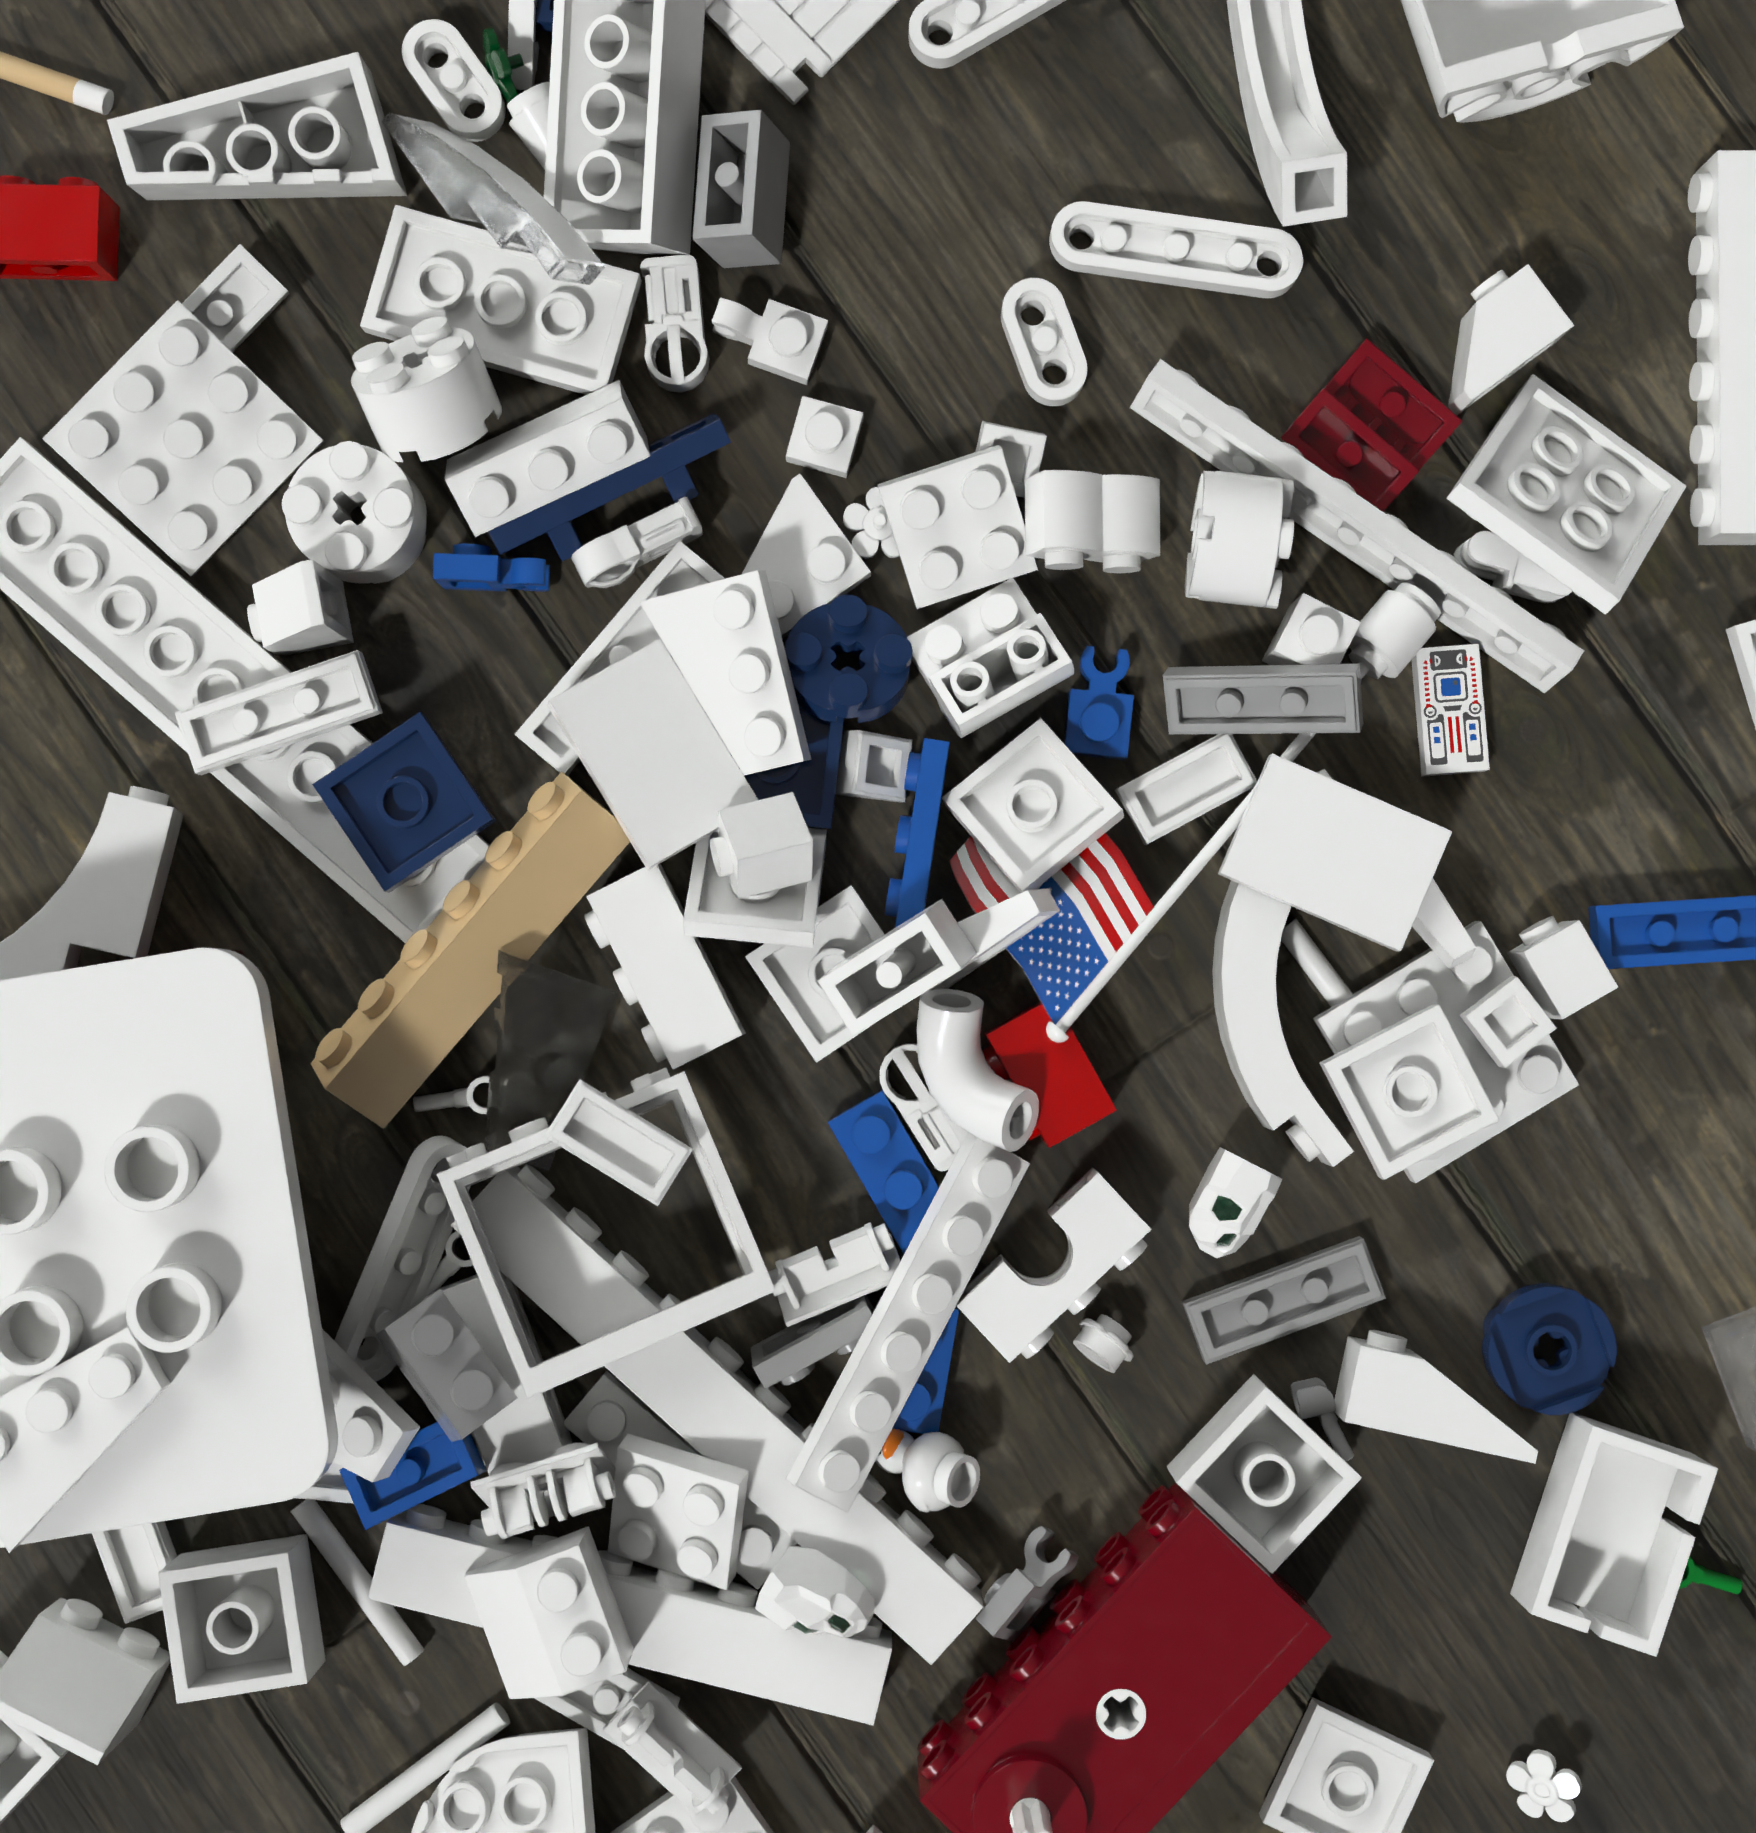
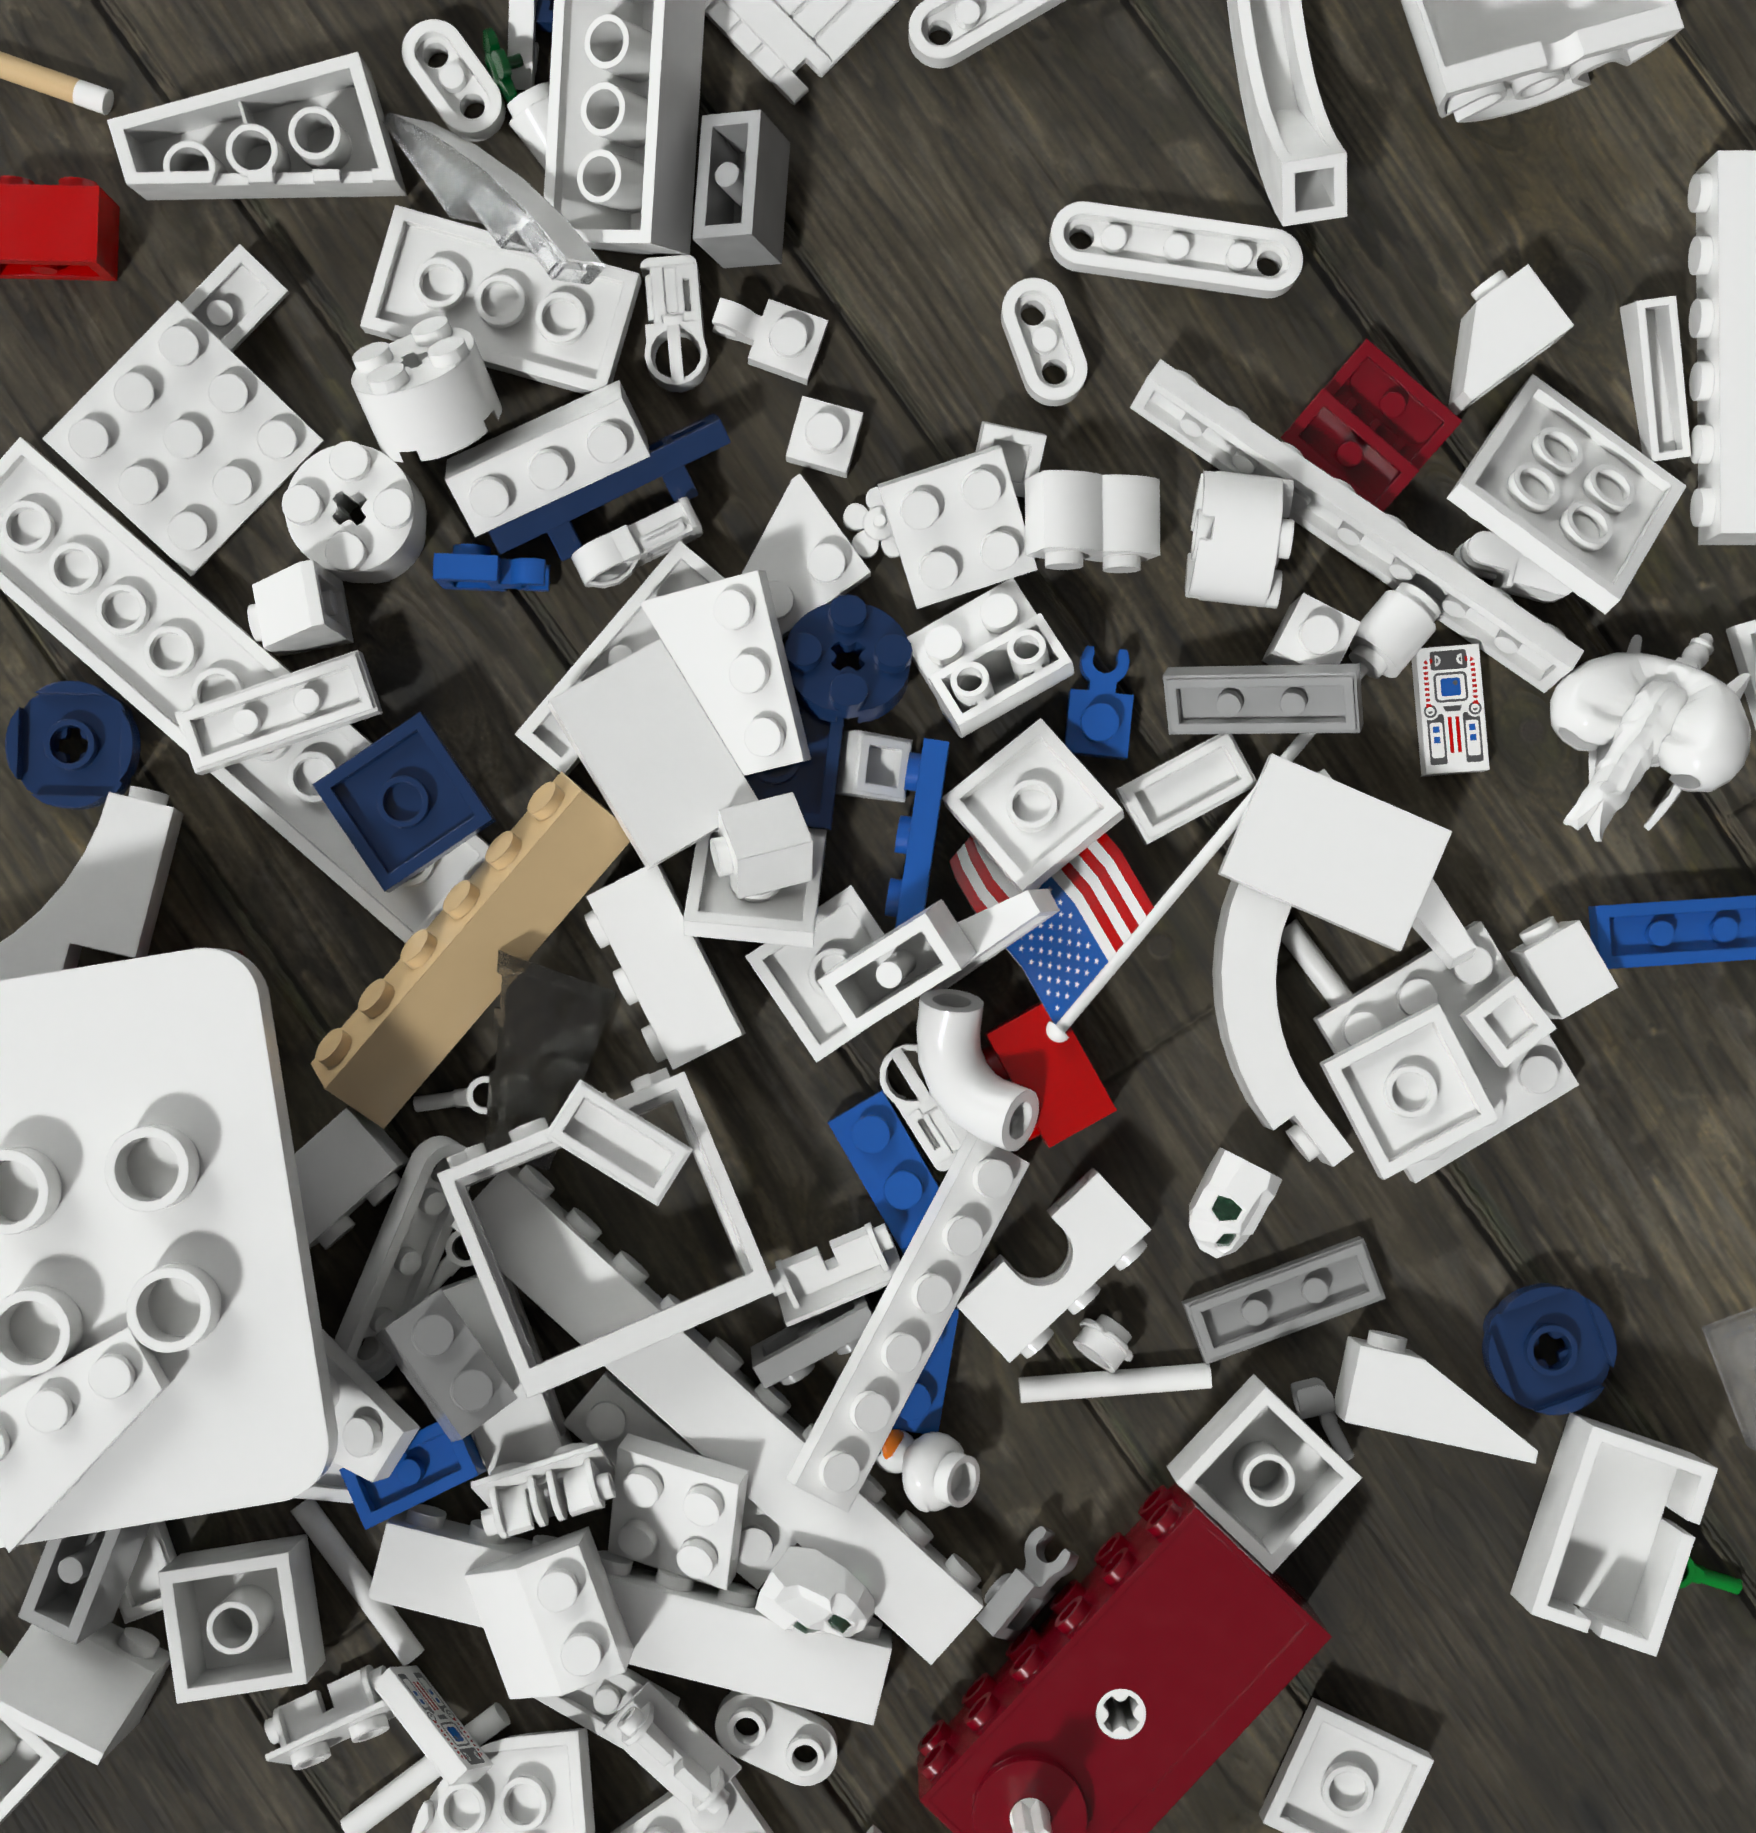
(50, 717): none -> dark blue plate
(82, 1581): none -> light grey brick
(309, 1730): none -> white hinge
(343, 1169): none -> white brick
(432, 1725): none -> white tile
(779, 1734): none -> white plate
(1115, 1384): none -> white bar
(1544, 1787): white plant -> none
(1647, 713): none -> white hair
(1657, 376): none -> white piece

